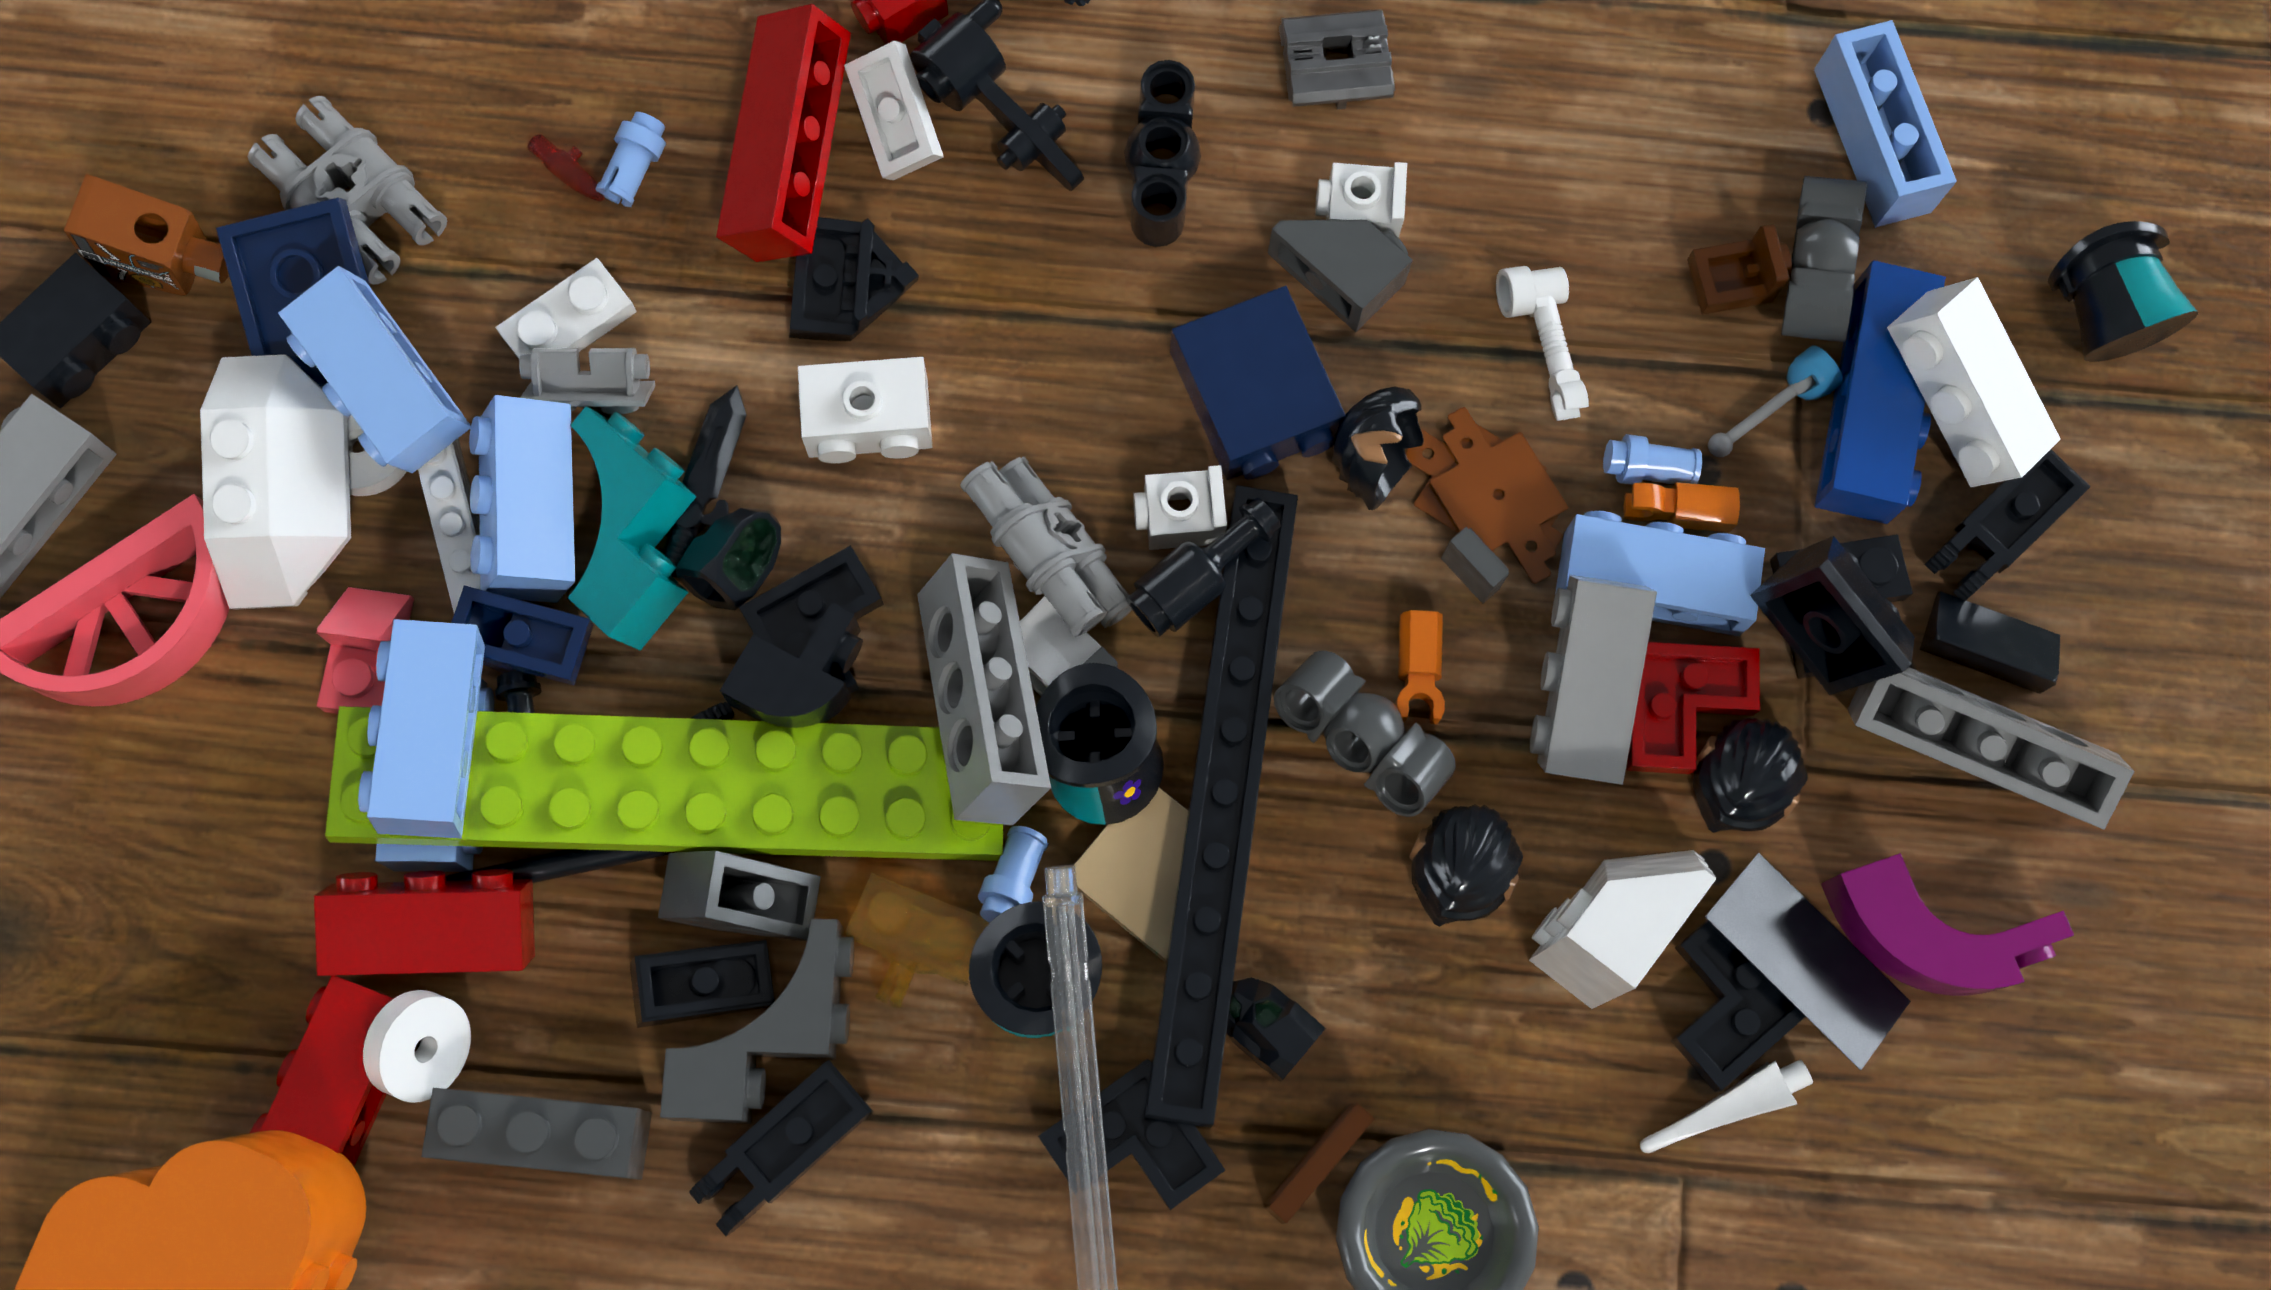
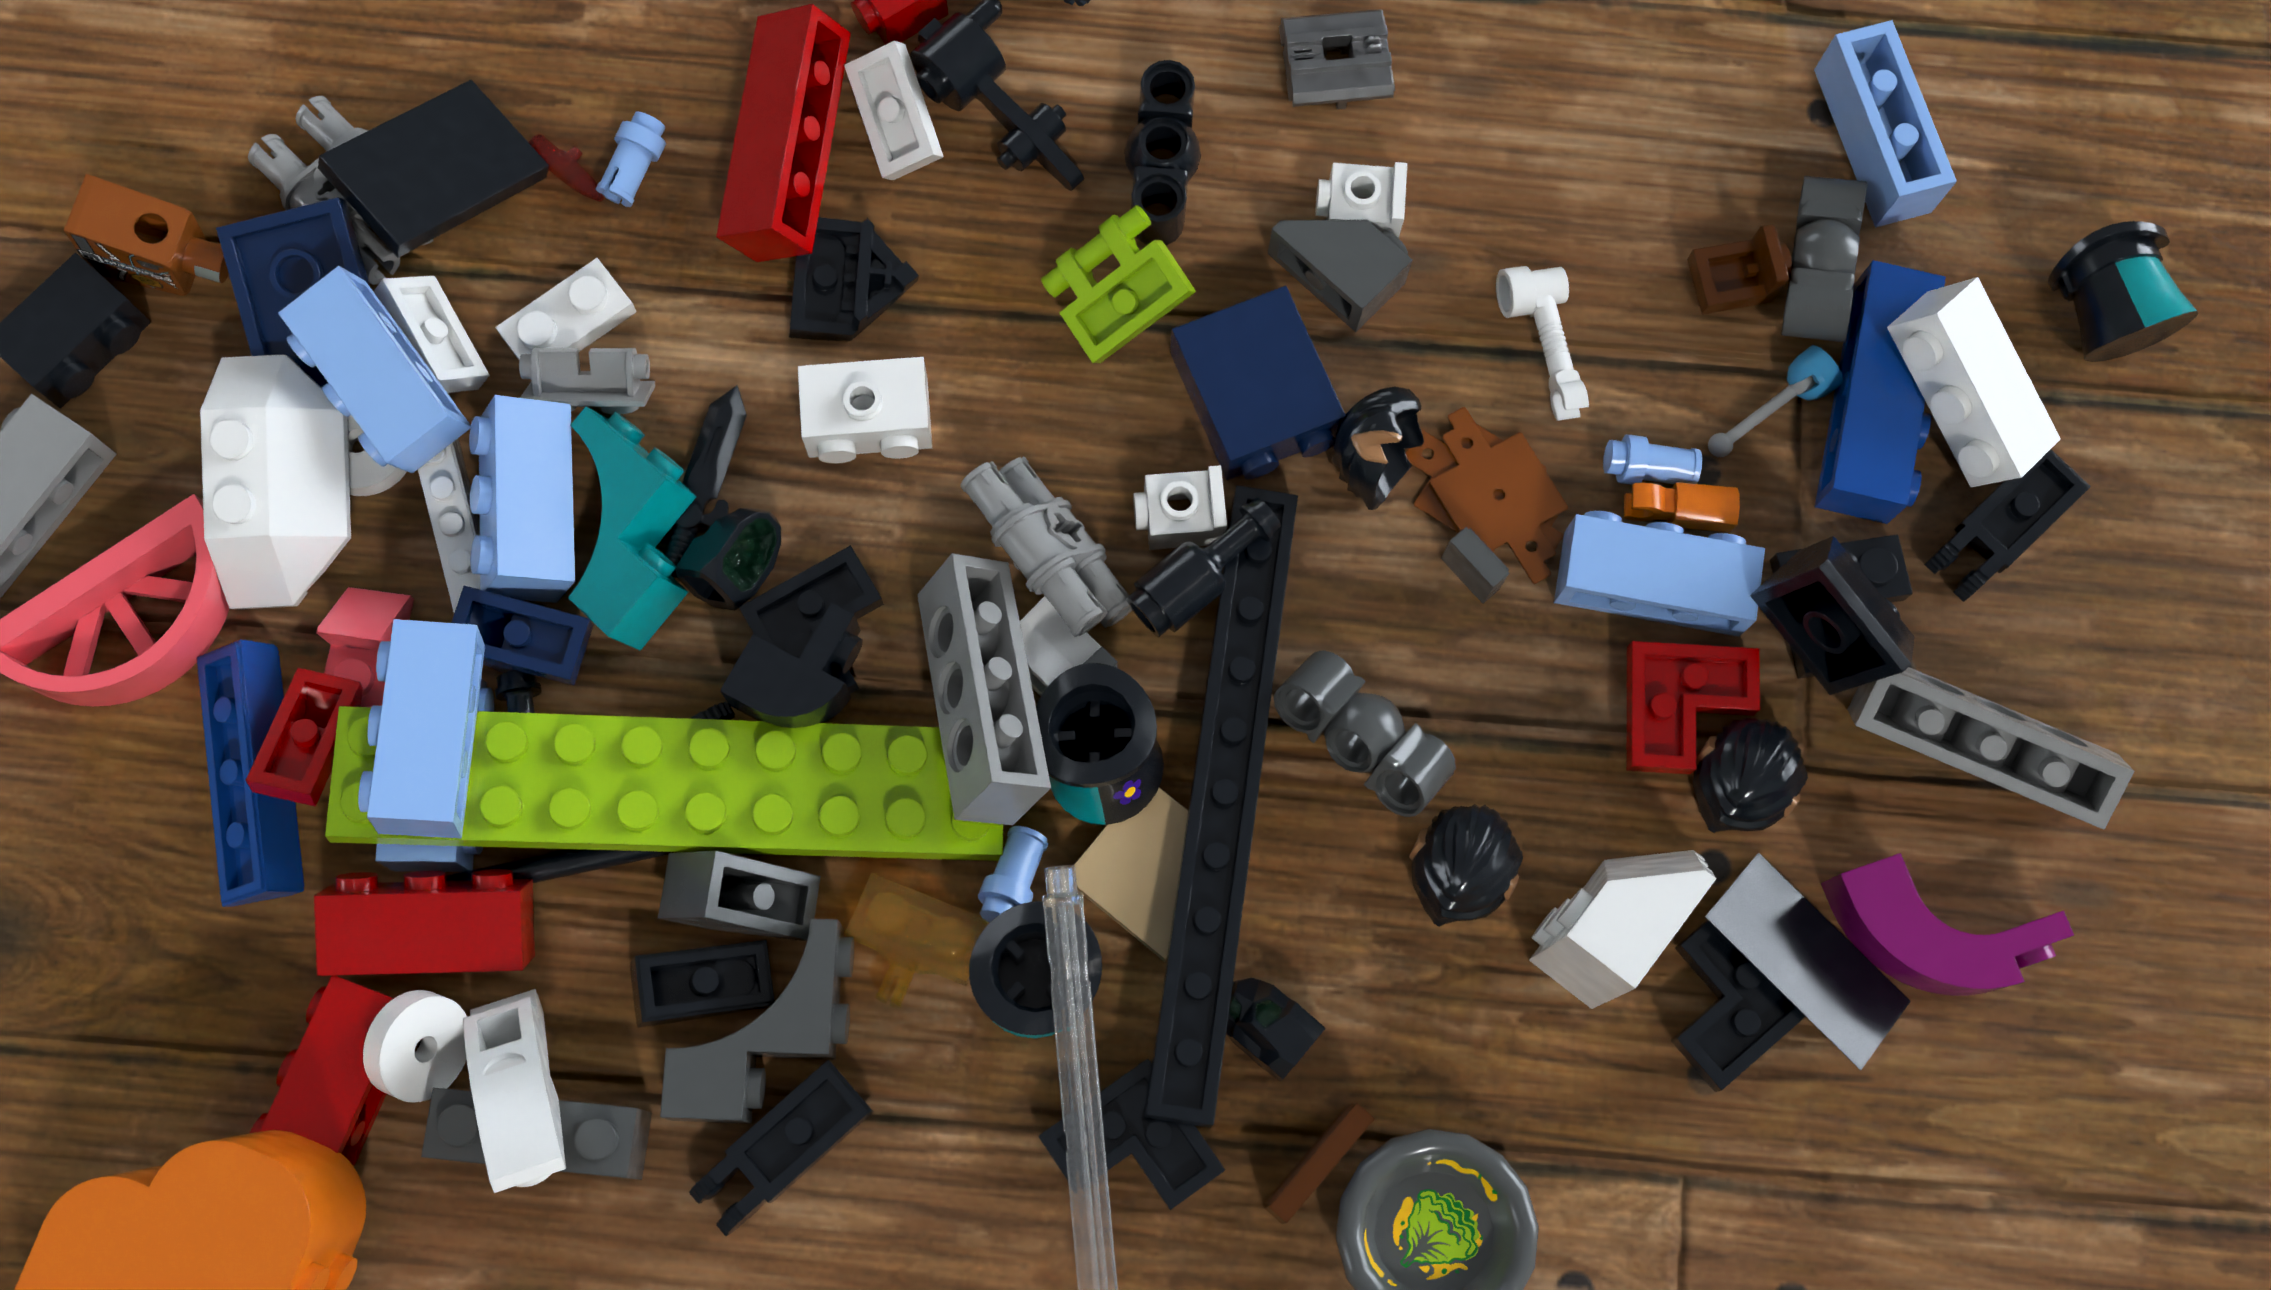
(252, 831): none -> blue slope
(301, 739): none -> red slope
(433, 167): none -> black tile
(433, 330): none -> white plate
(514, 1091): none -> white slope
(1125, 300): none -> lime plate
(1421, 661): orange bar -> none
(1593, 678): light grey brick -> none
(1756, 1094): white piece -> none
(1992, 643): black slope -> none

